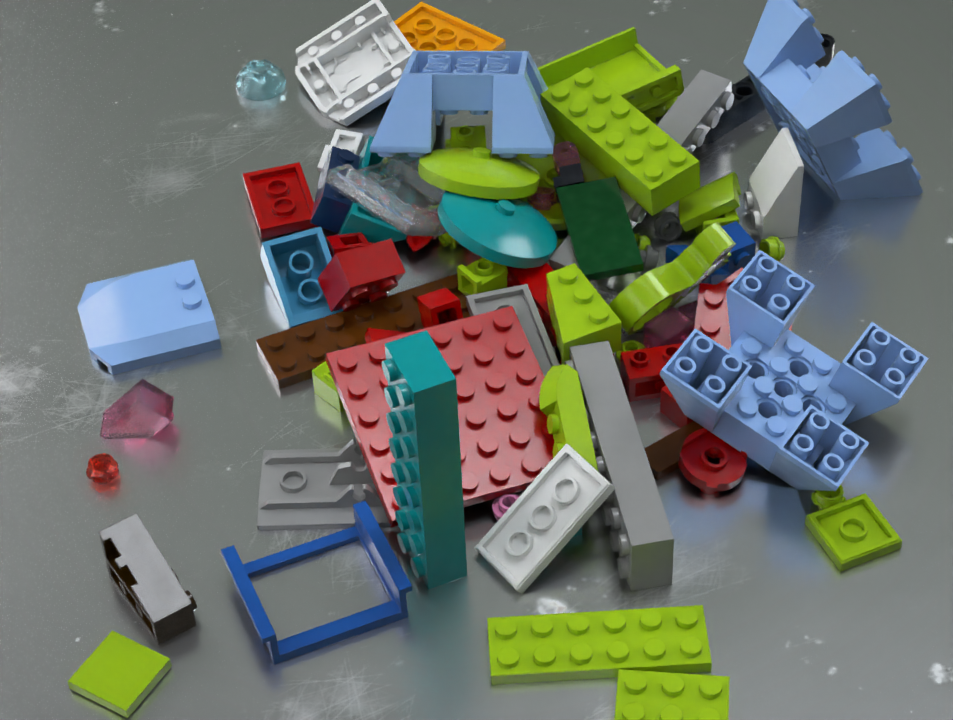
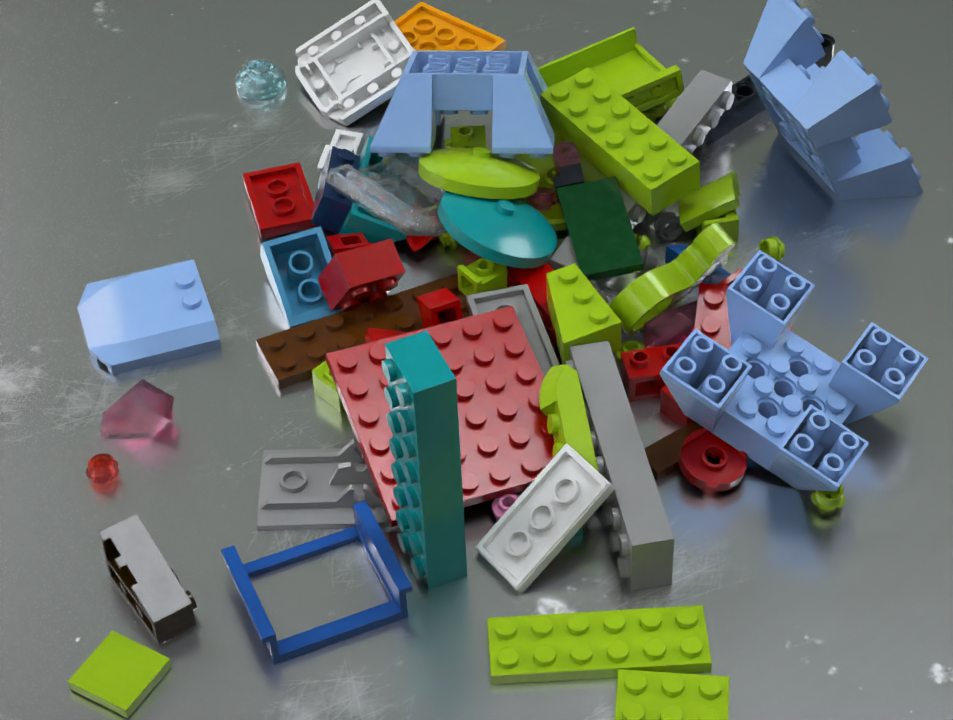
(743, 250): blue brick -> none
(776, 189): white slope -> none
(853, 532): lime tile -> none

